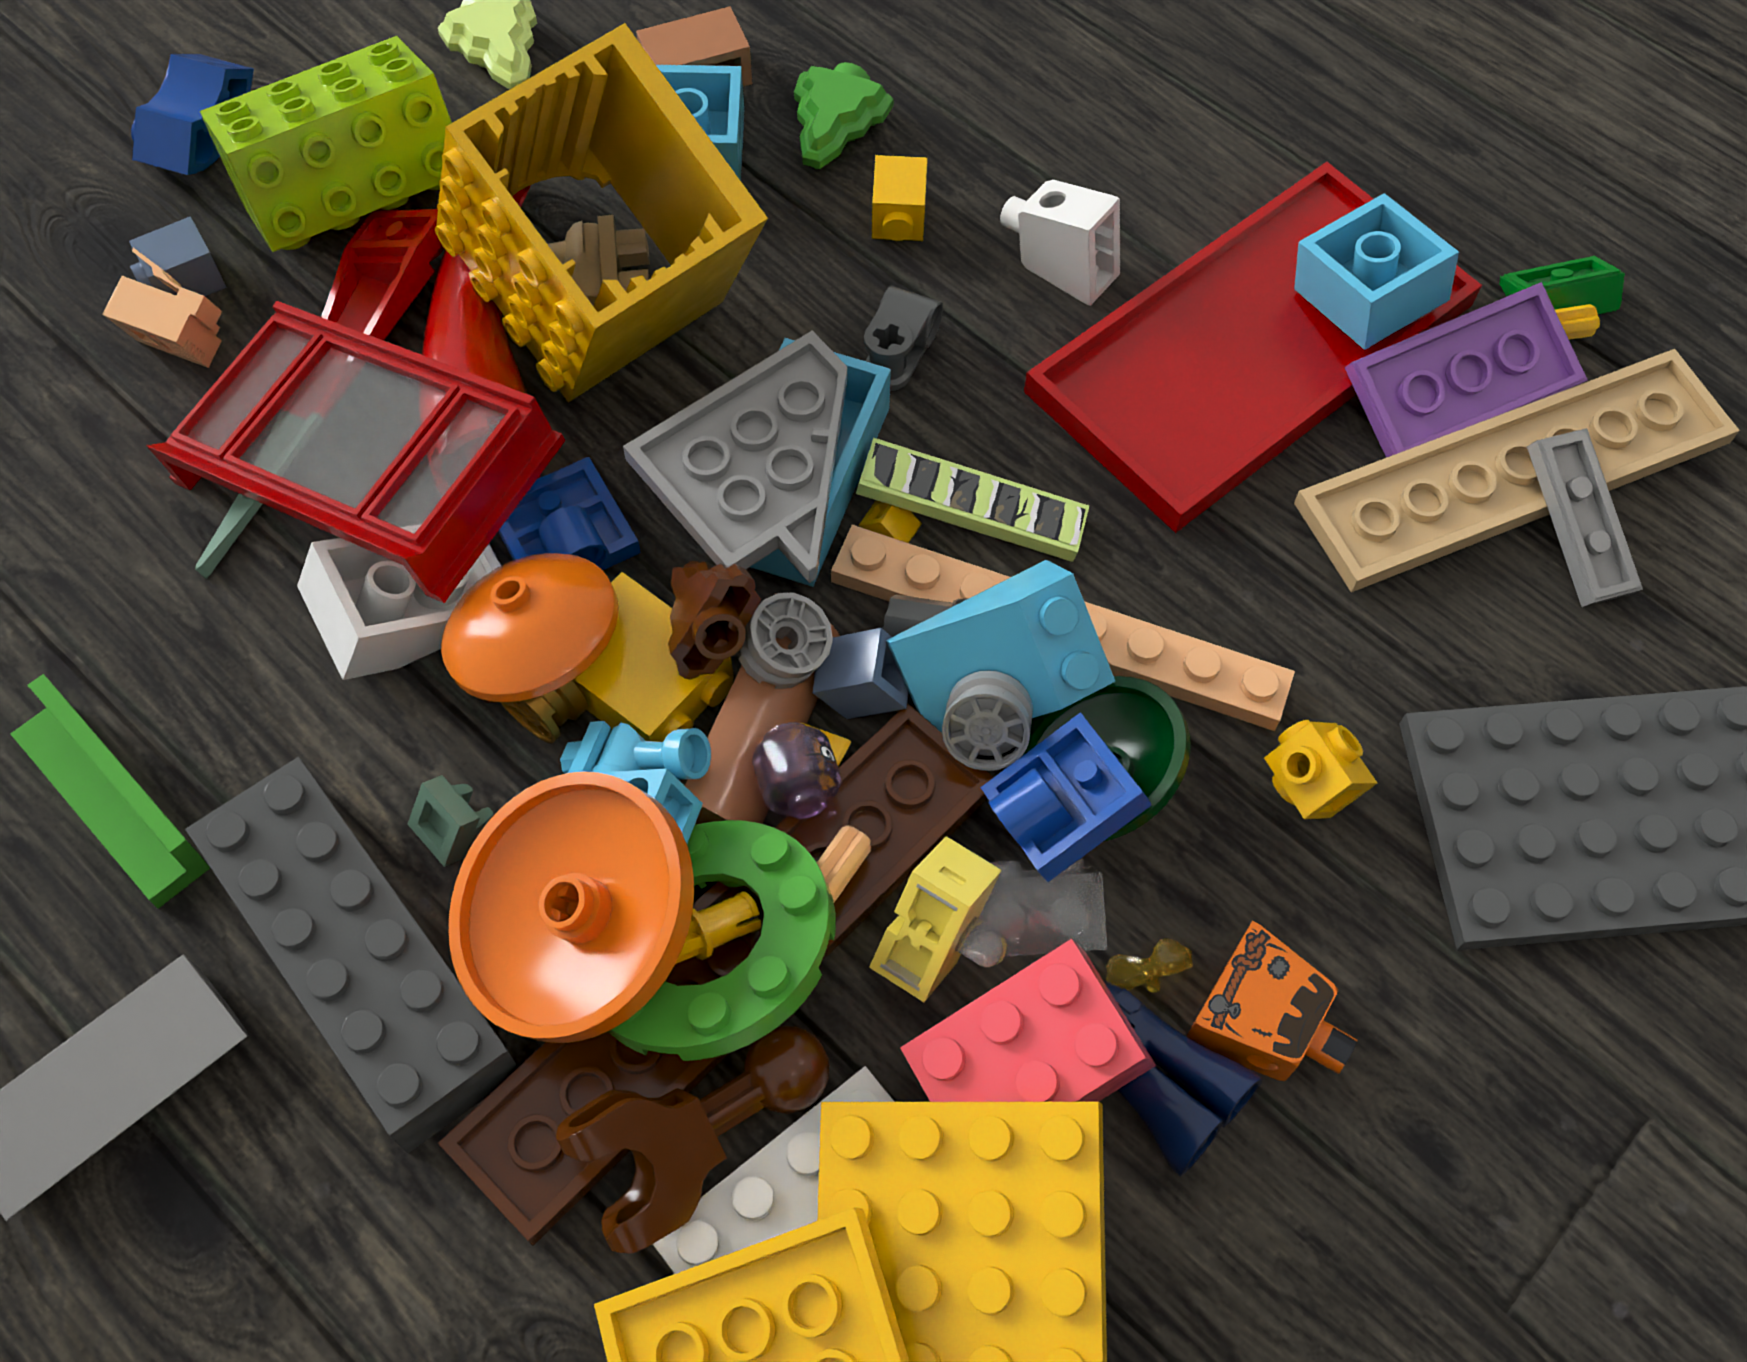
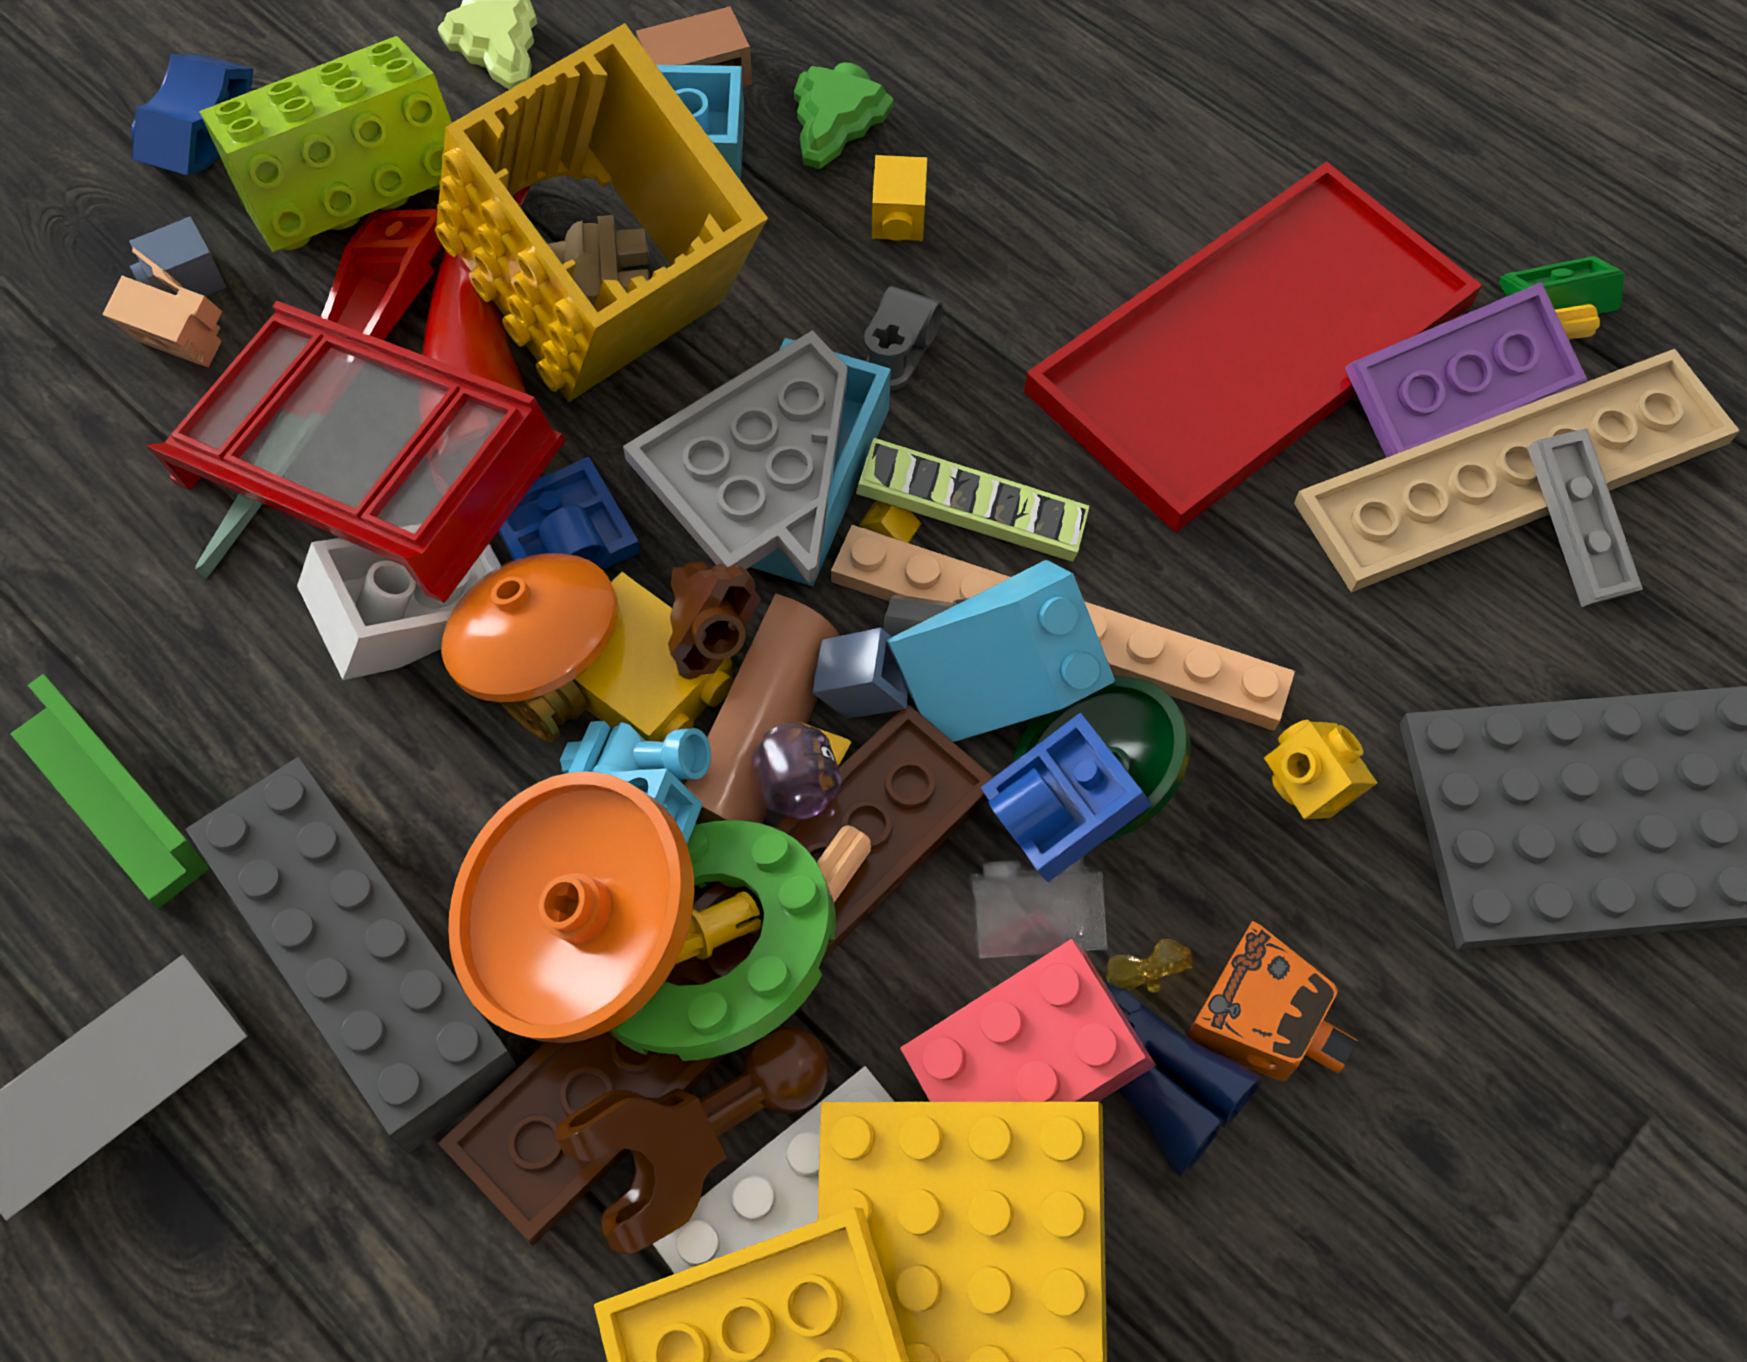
(446, 820): sand green tile -> none
(781, 617): light grey wheel -> none
(940, 921): light yellow piece -> none
(987, 718): light grey wheel -> none
(1068, 237): white torso -> none
(1375, 270): medium azure brick -> none

